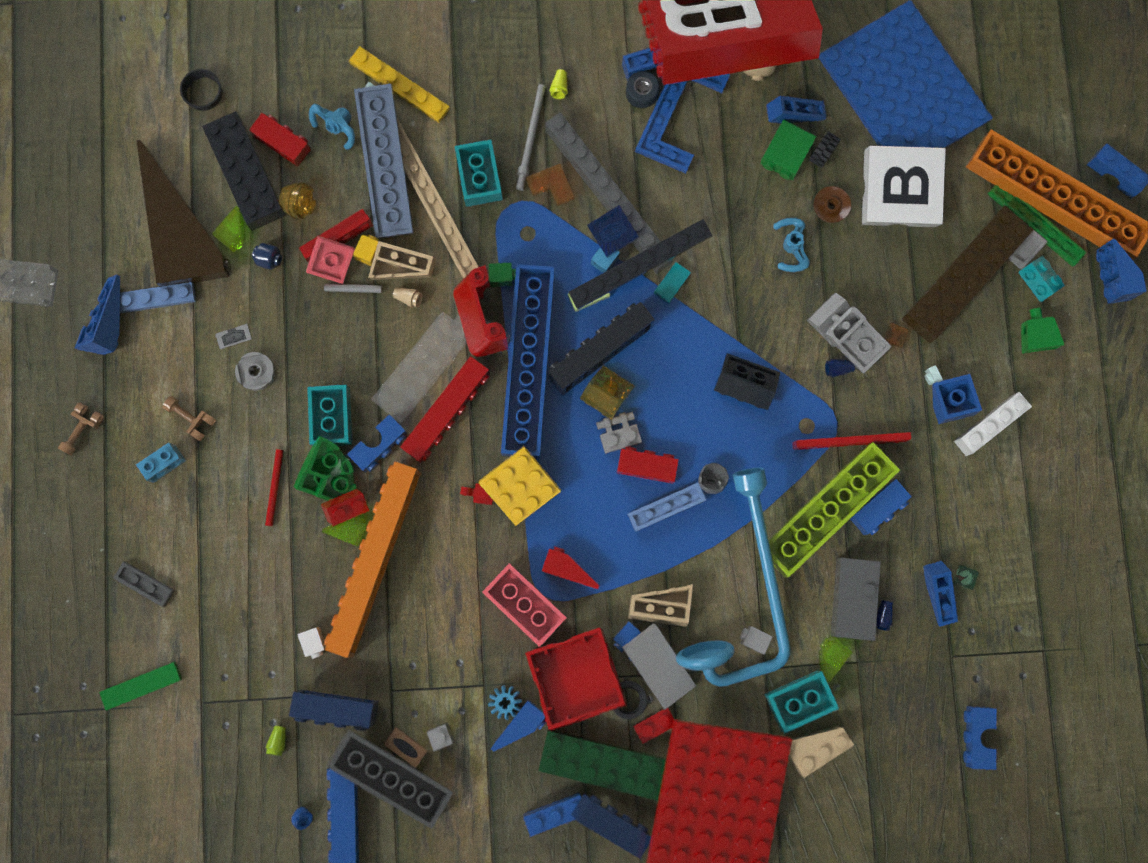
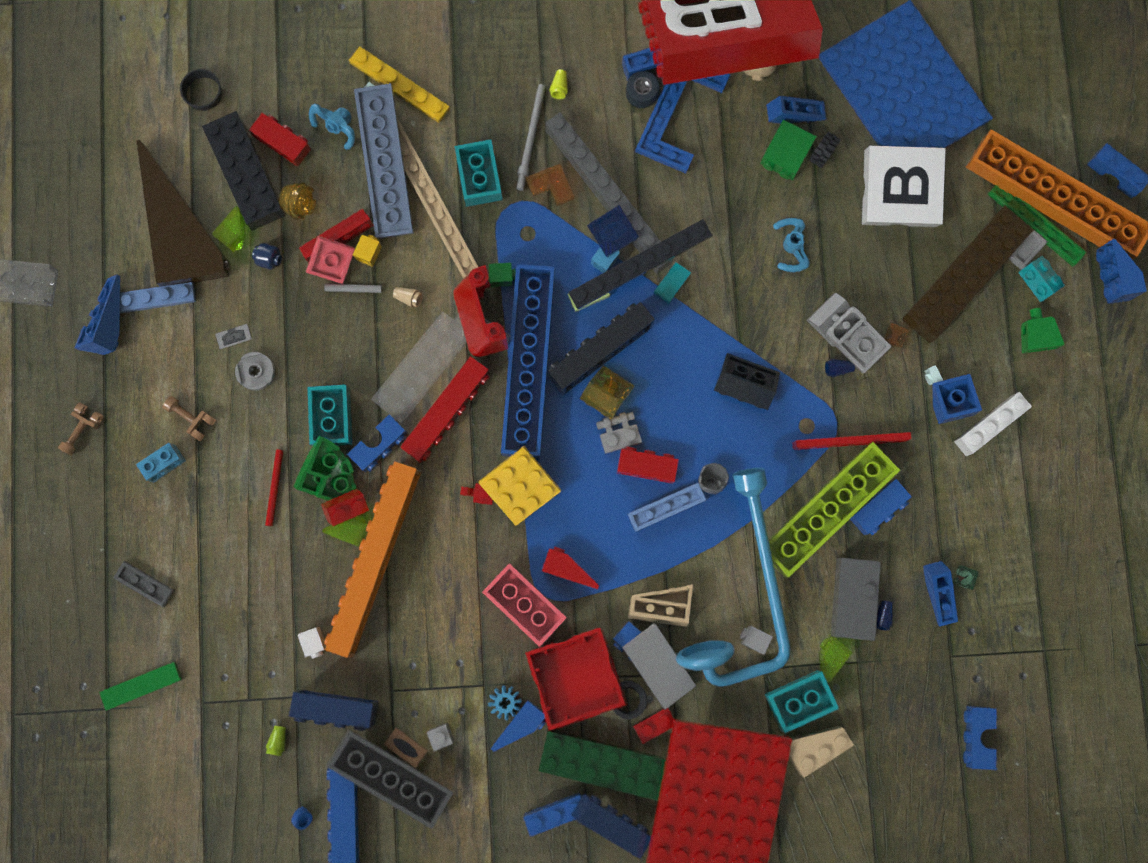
(400, 263): tan wedge -> none
(836, 197): reddish brown dish -> none

